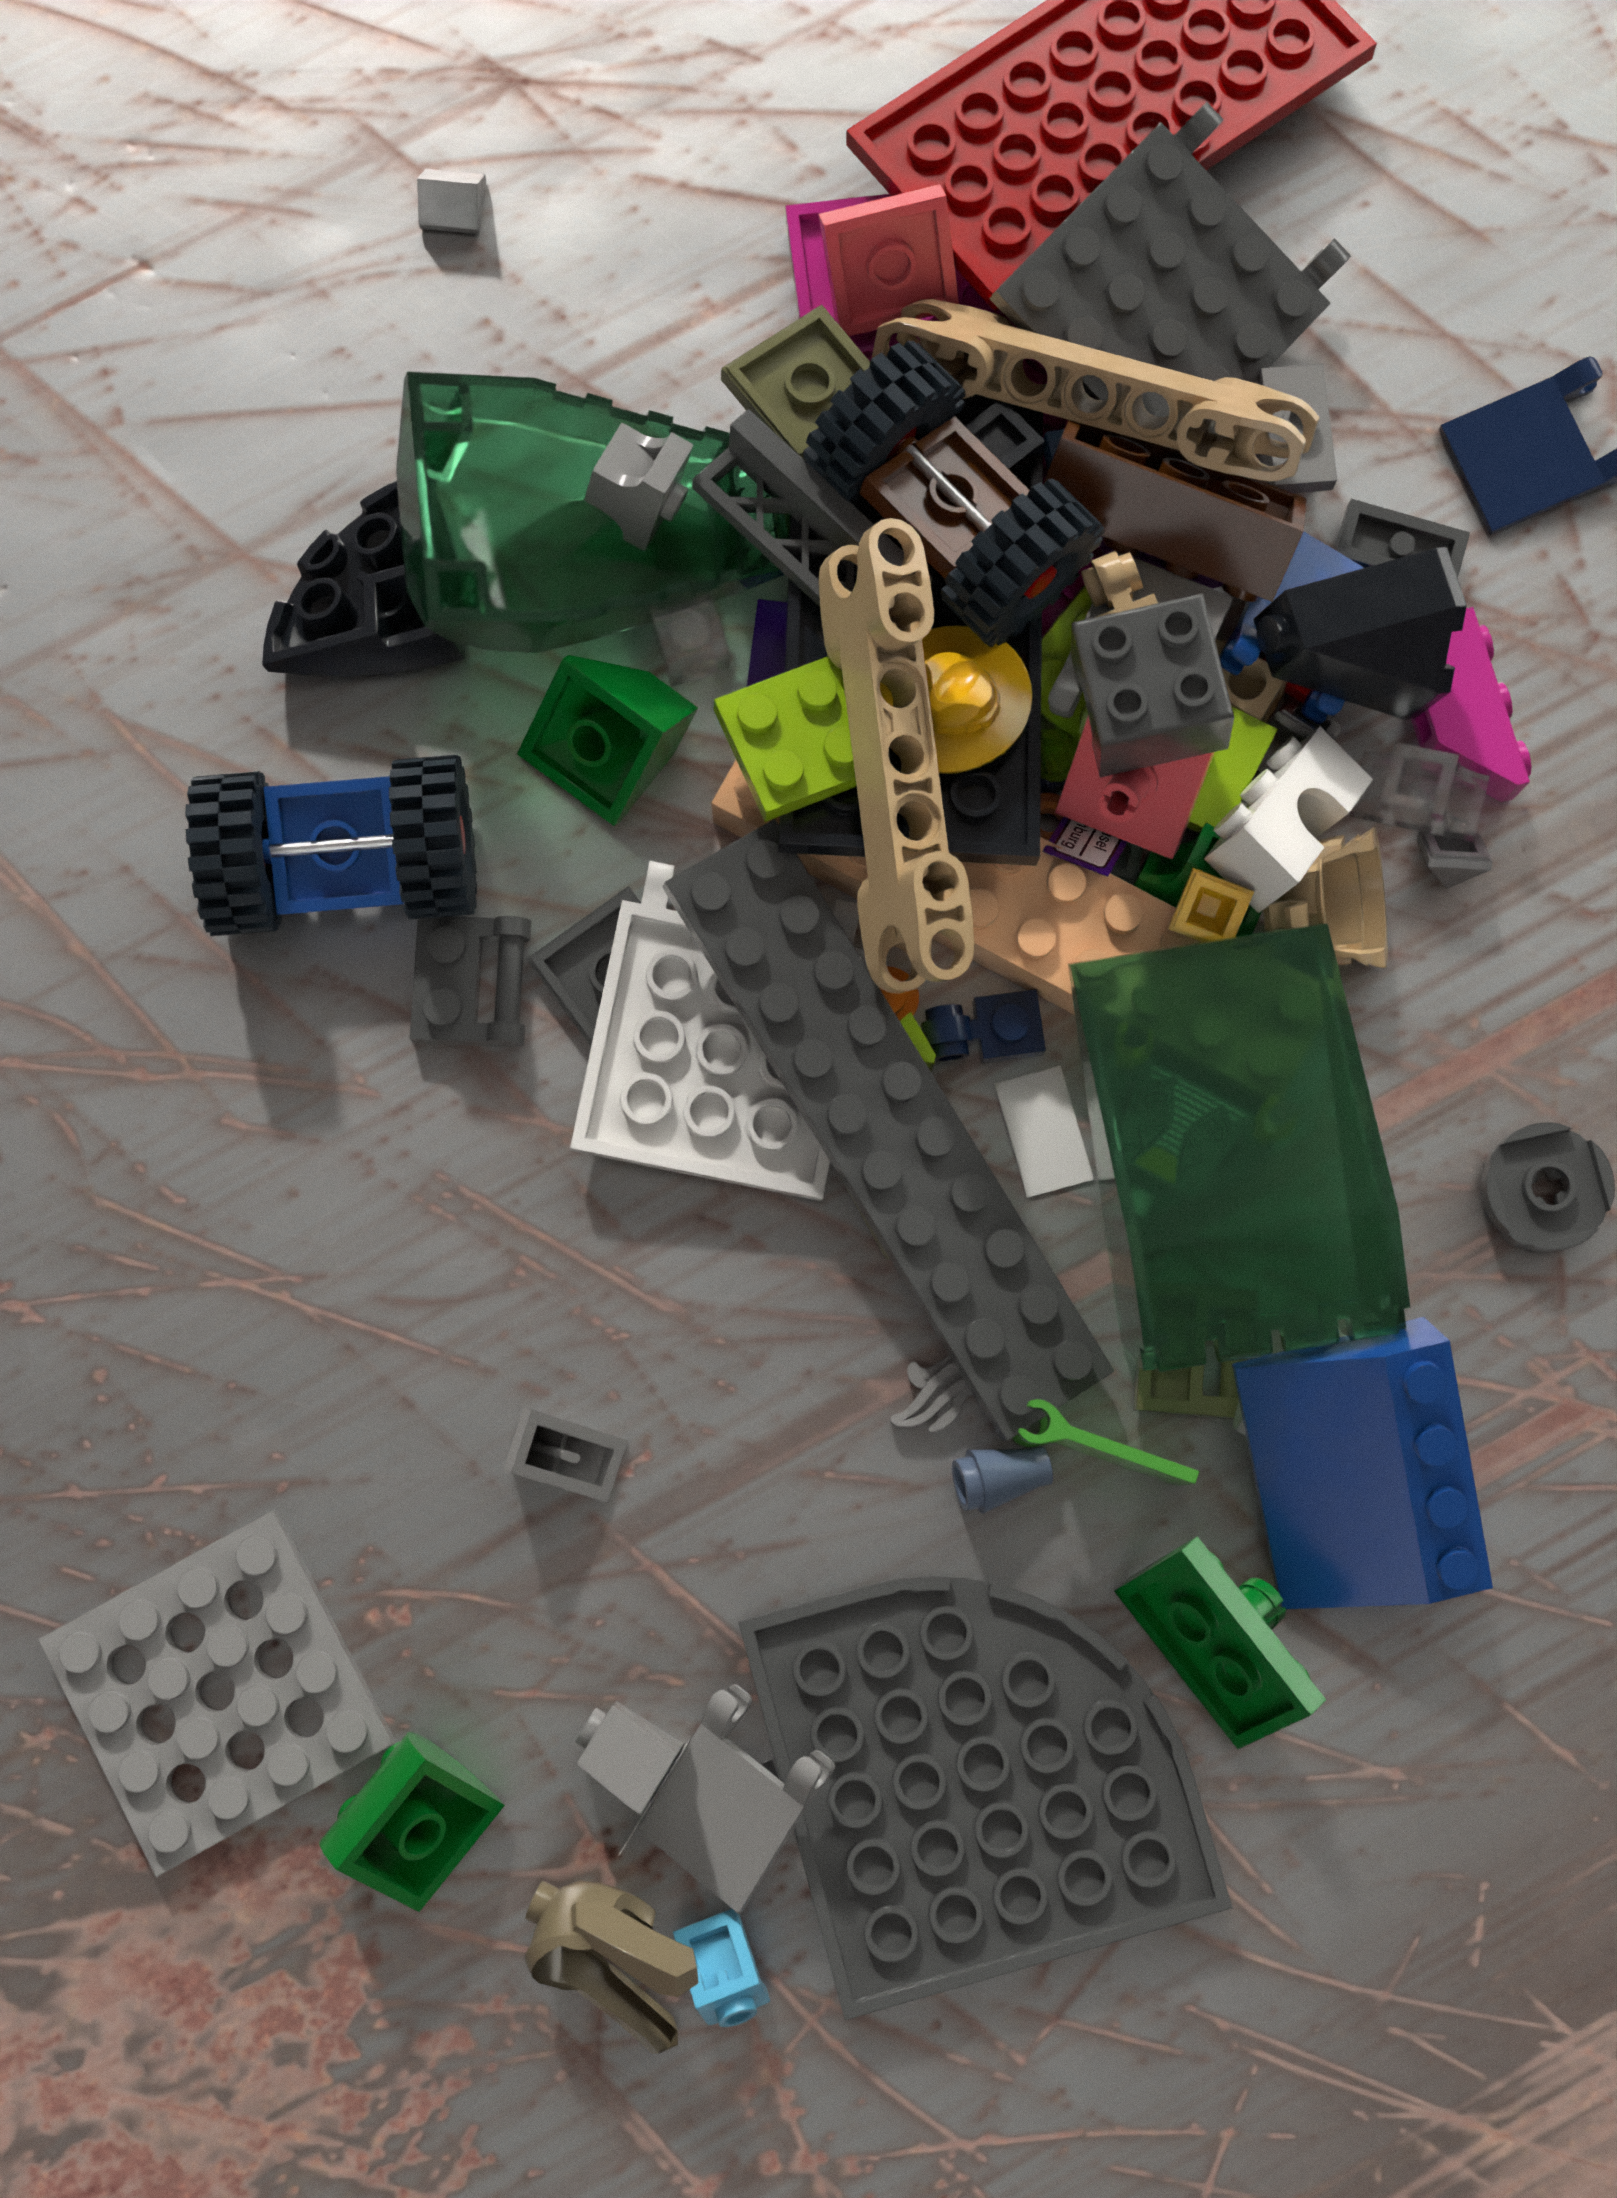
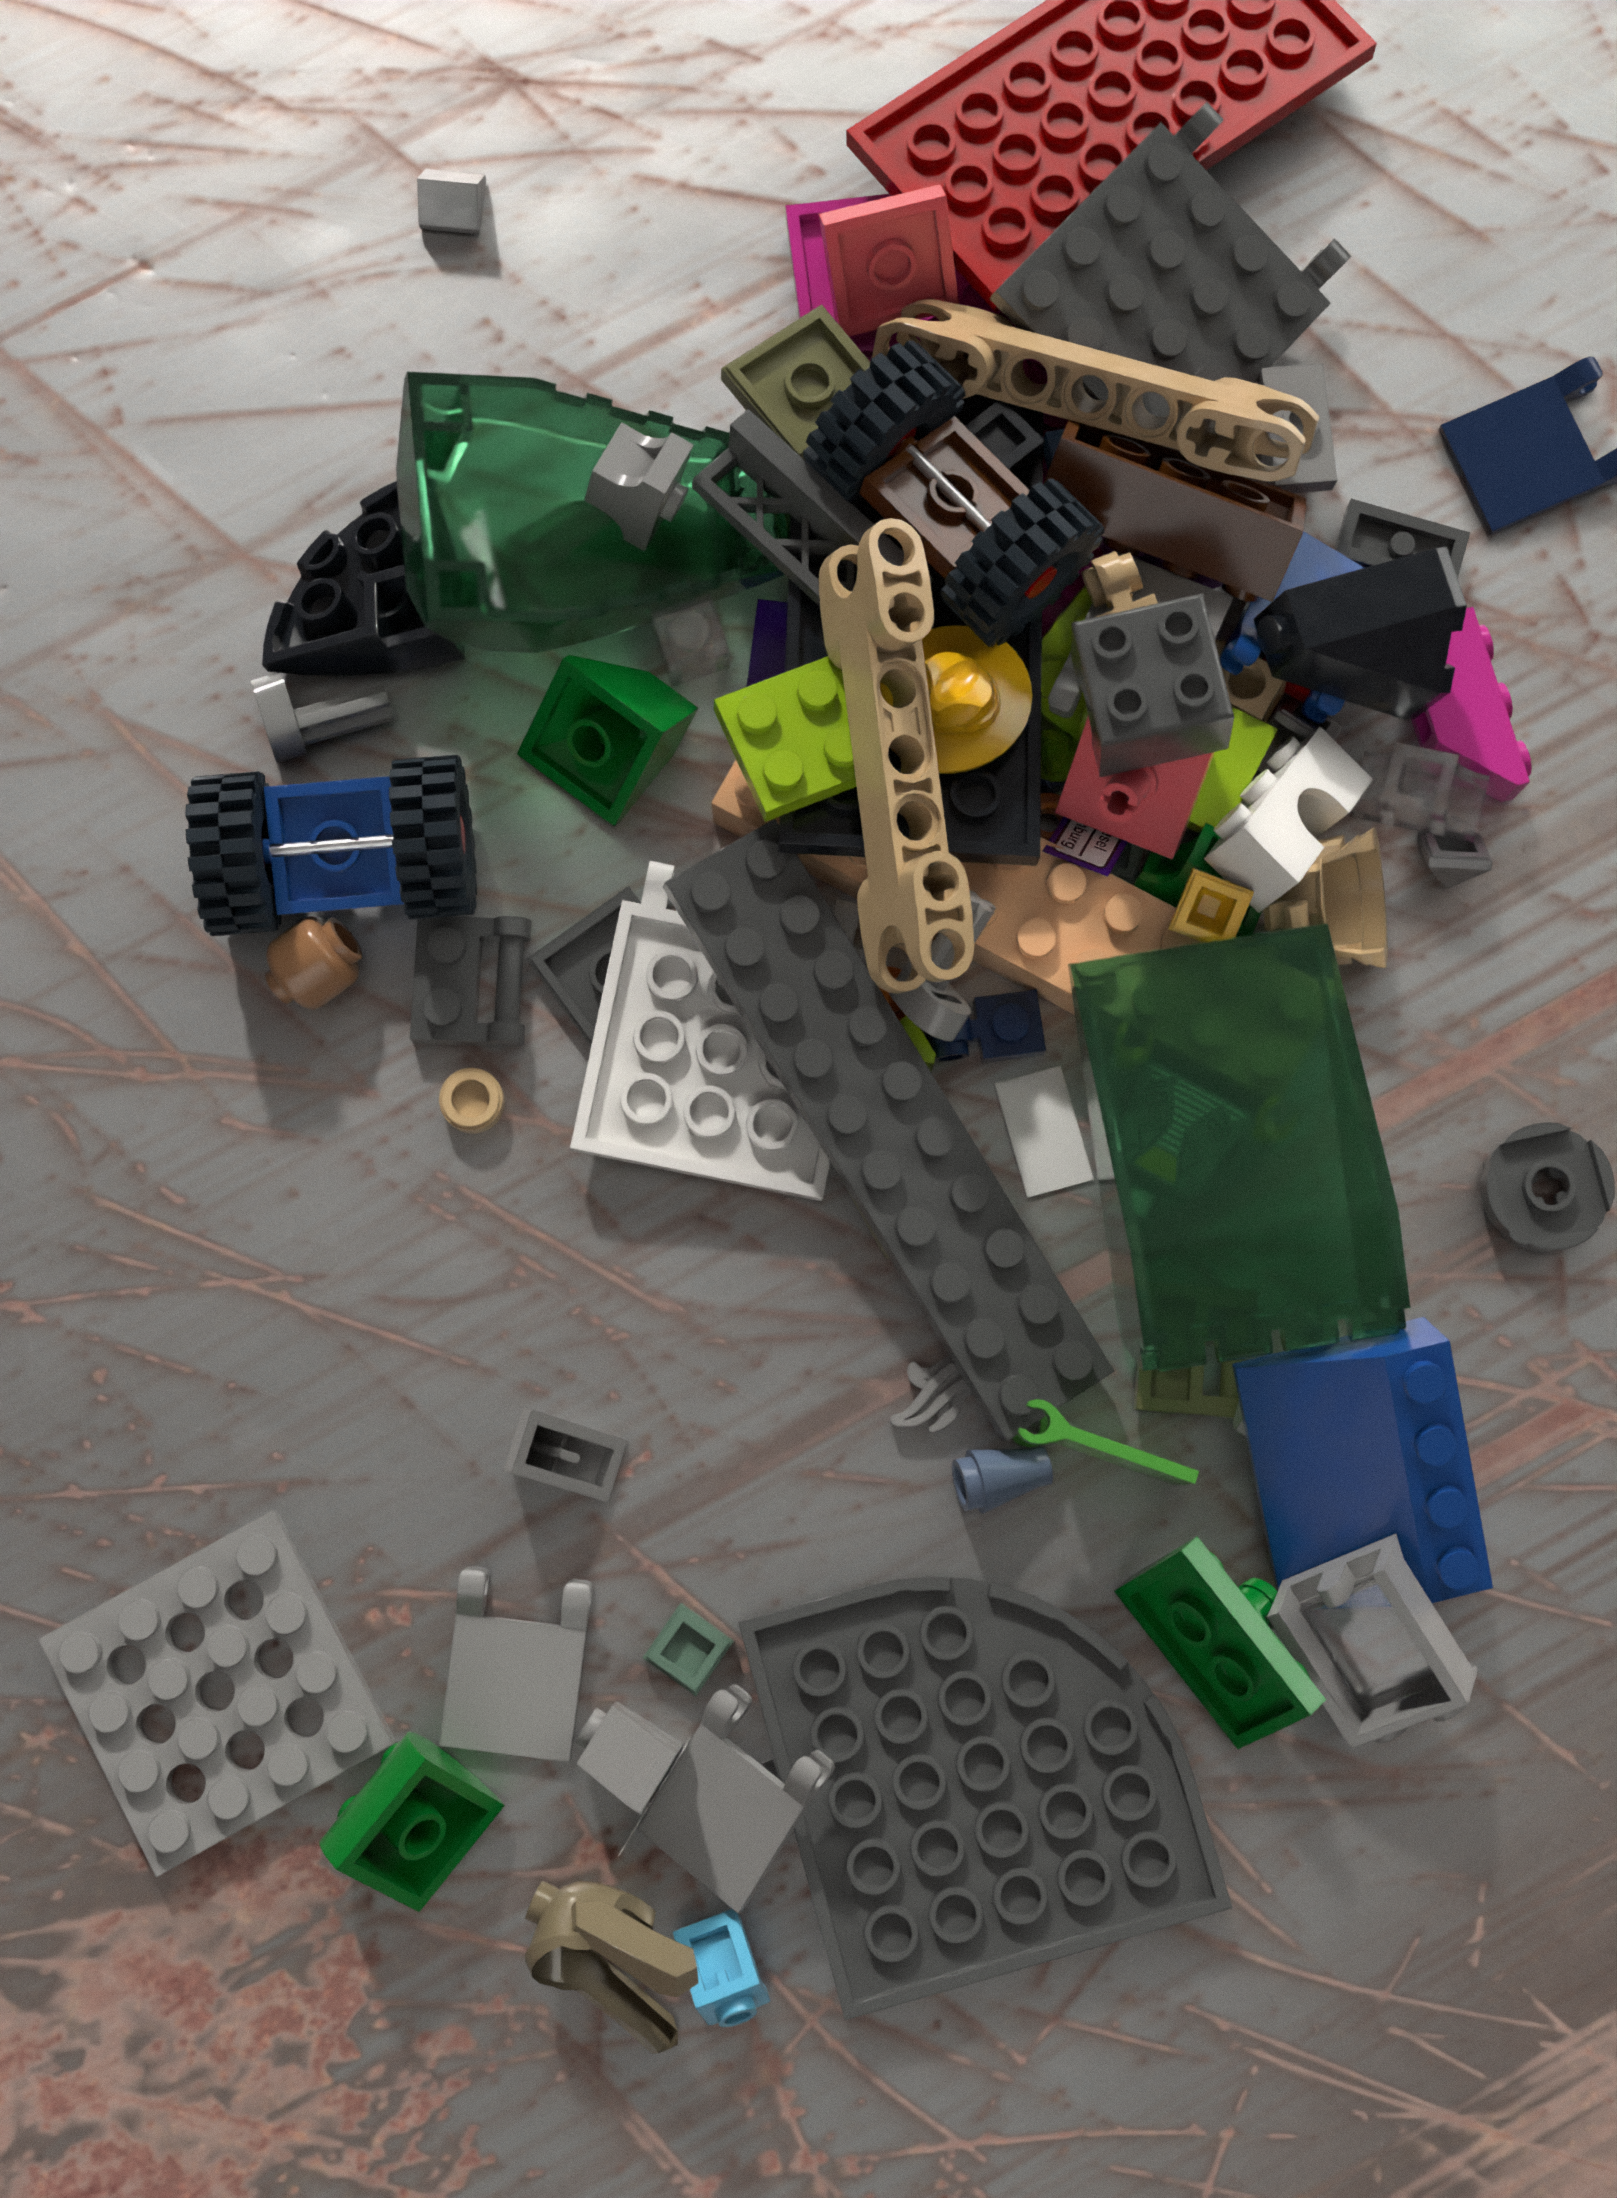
(294, 728): none -> light grey piece
(313, 962): none -> medium nougat head
(472, 1100): none -> tan tile
(514, 1679): none -> light grey flag
(688, 1649): none -> sand green tile
(937, 1005): none -> light grey piece
(1372, 1644): none -> light grey window

